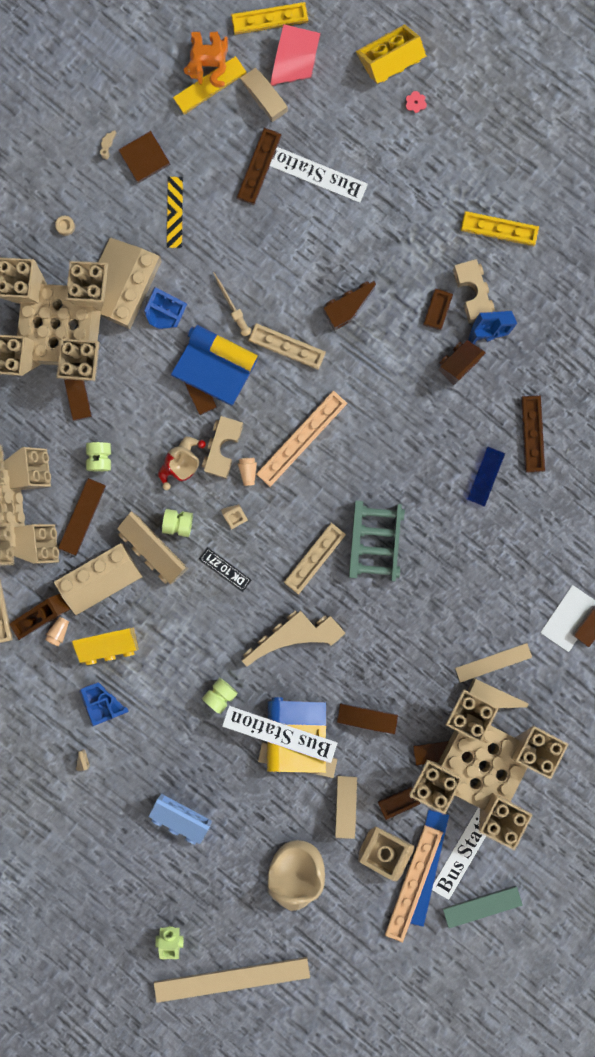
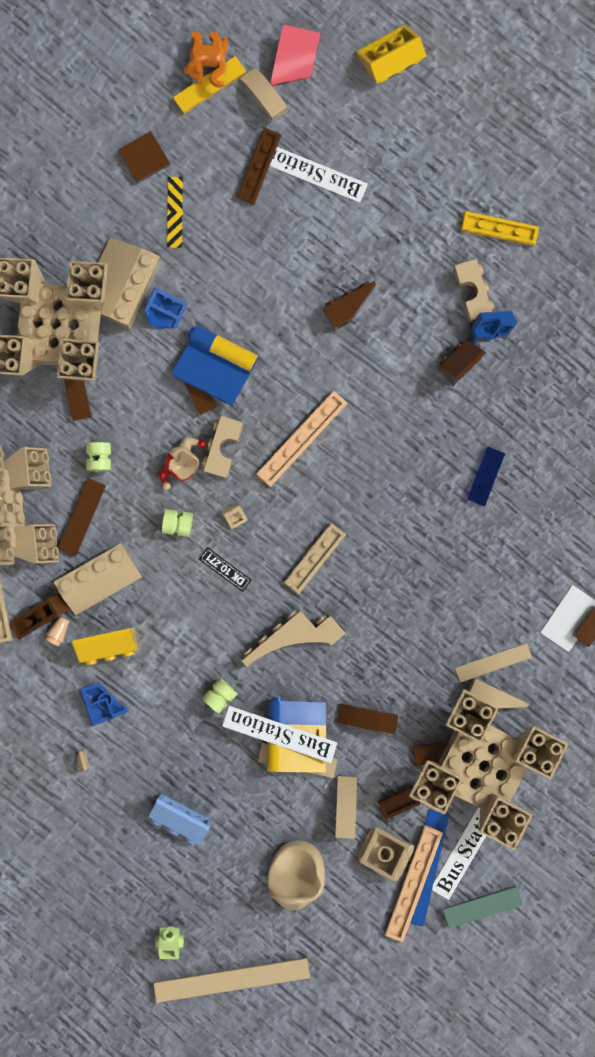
(65, 225): tan tile -> none
(106, 143): tan piece -> none
(152, 548): tan slope -> none
(237, 315): tan sword -> none
(247, 470): light nougat cone -> none
(269, 18): yellow tile -> none
(287, 346): tan tile -> none
(360, 530): sand green fence -> none
(415, 97): coral plant -> none
(438, 309): reddish brown tile -> none
(533, 434): reddish brown tile -> none

